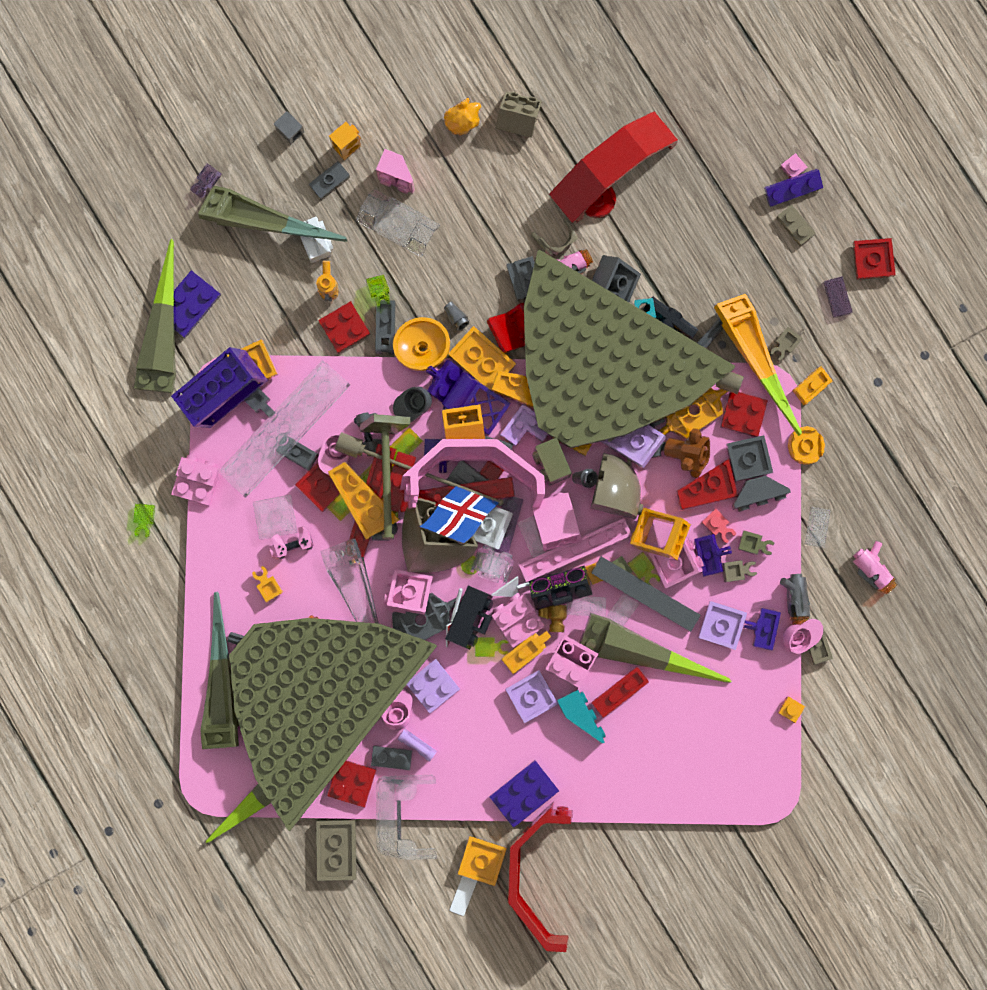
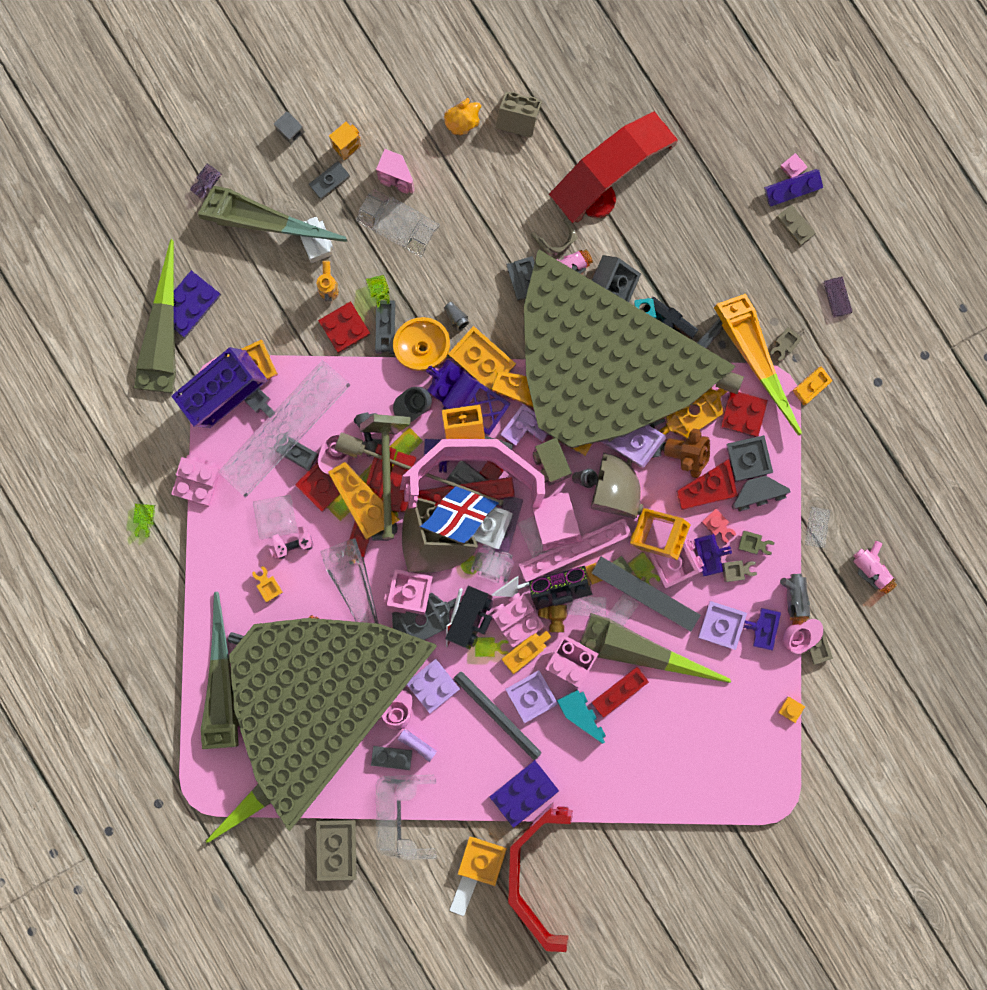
(352, 783): red plate -> none
(493, 711): none -> dark grey axle
(509, 329): red bracket -> none
(806, 447): light orange tile -> none
(874, 258): red plate -> none

